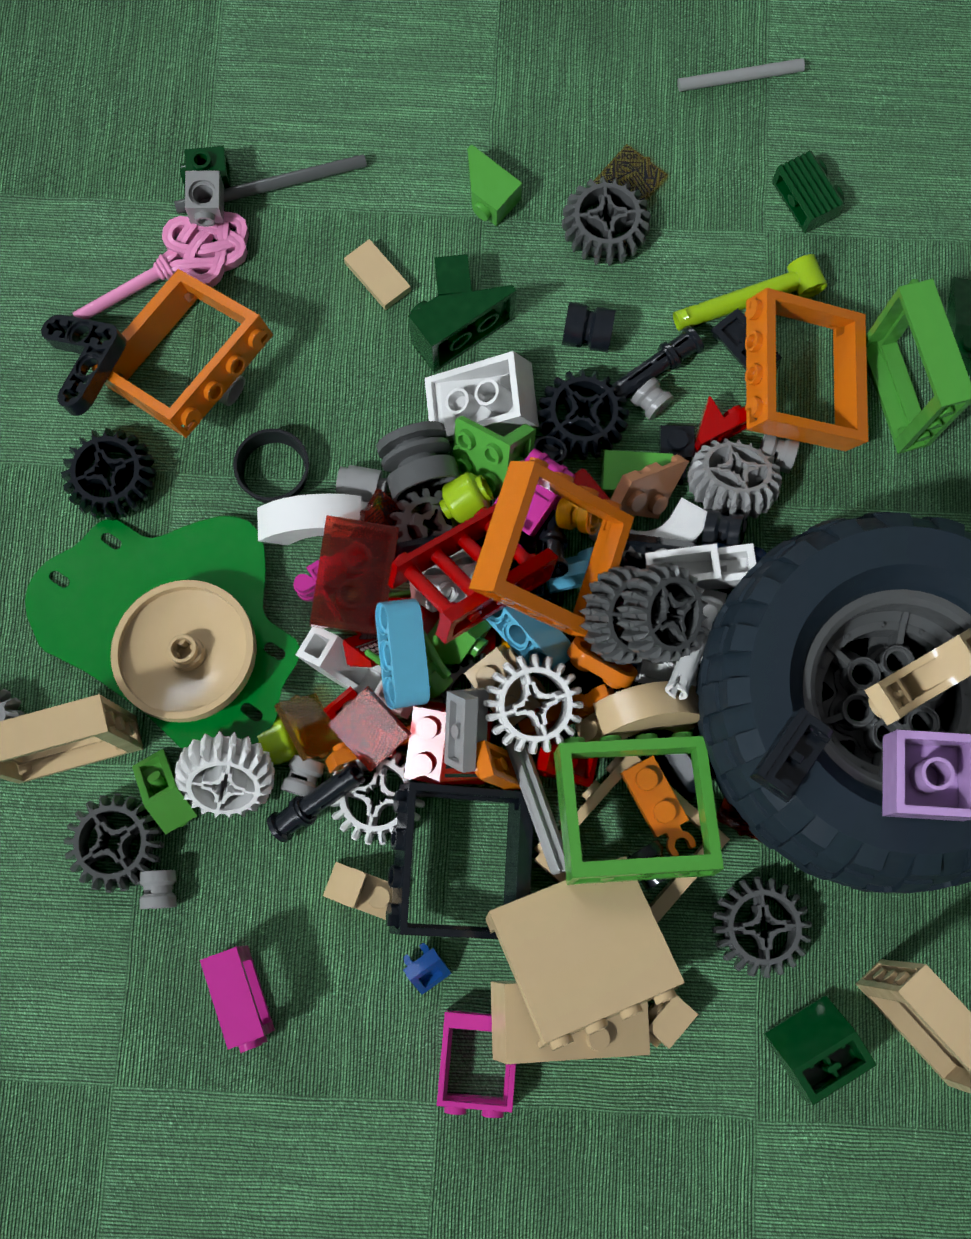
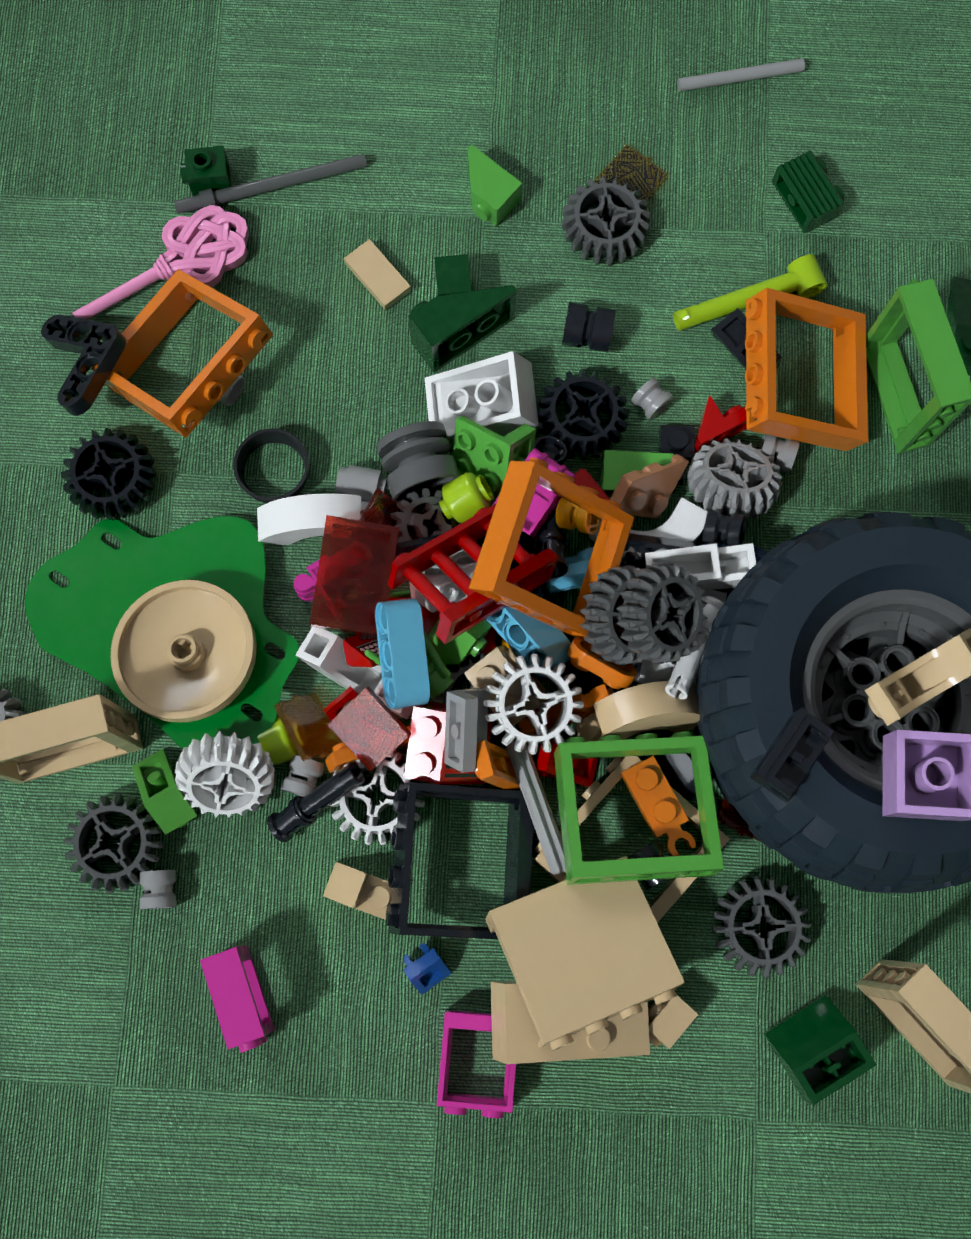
(204, 185): light grey brick -> none
(668, 357): black pin -> none

